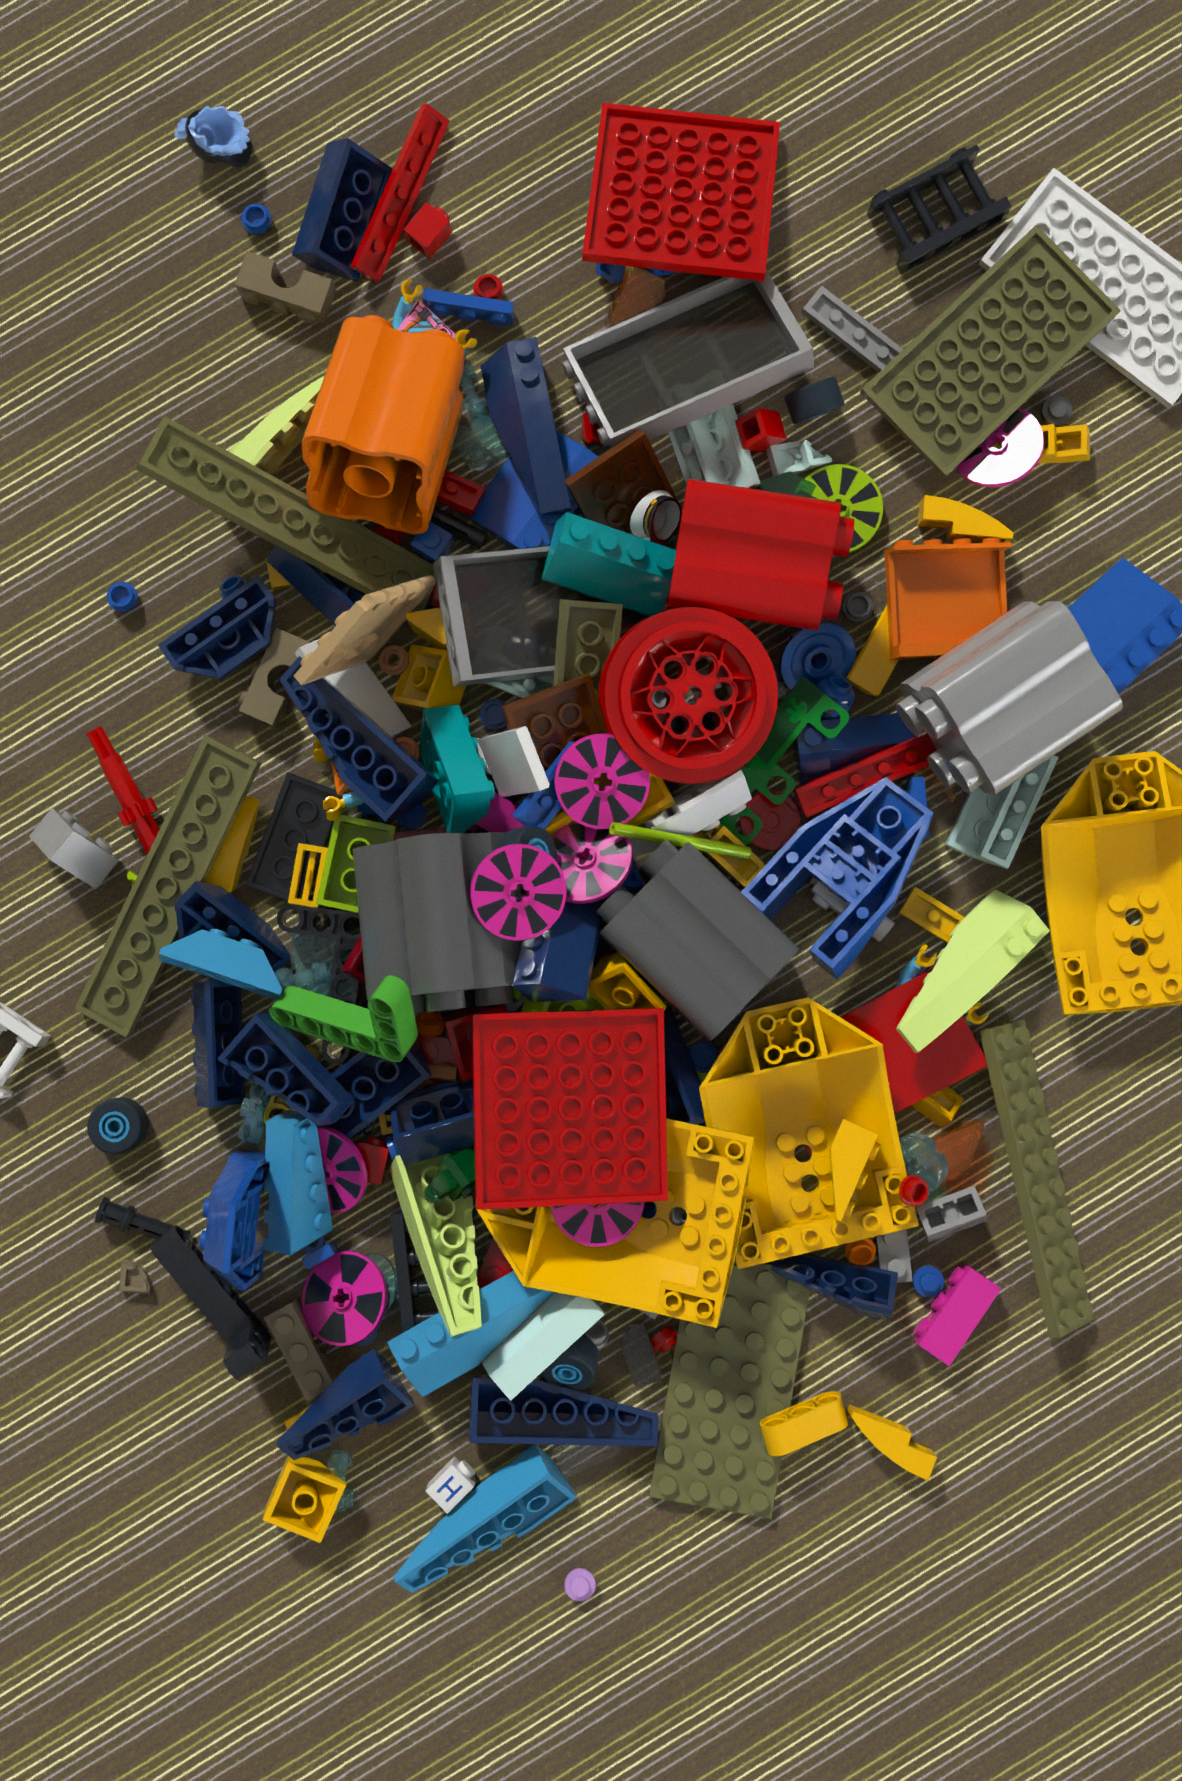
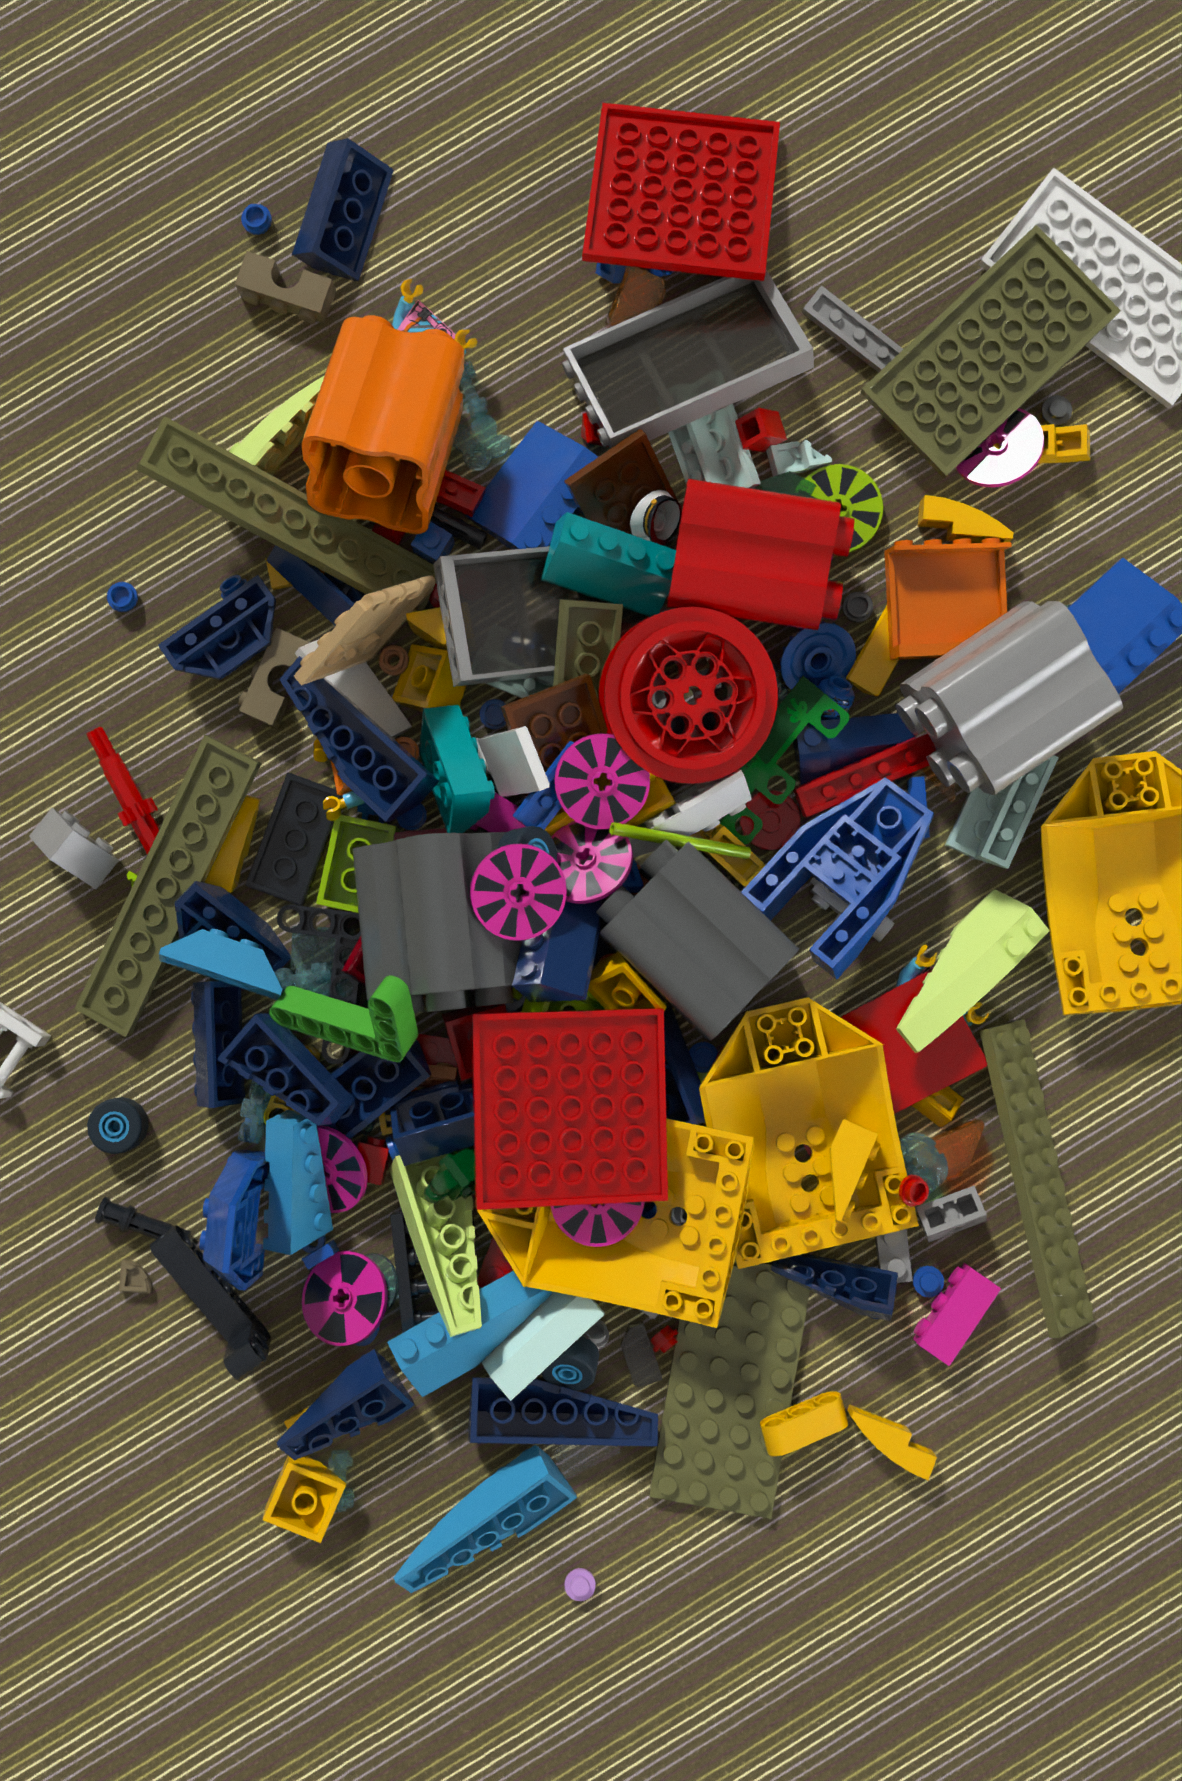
(216, 136): light blue hair -> none
(307, 1363): dark tan arch -> none
(309, 875): yellow tile -> none
(400, 193): red plate -> none
(428, 230): red brick -> none
(429, 1023): orange plate -> none
(451, 1484): white brick -> none
(469, 307): blue plate -> none
(488, 287): red plate -> none
(525, 421): dark blue wedge -> none
(814, 400): black wheel -> none
(860, 1252): orange plate -> none
(930, 914): yellow plate -> none
(939, 239): black fence -> none

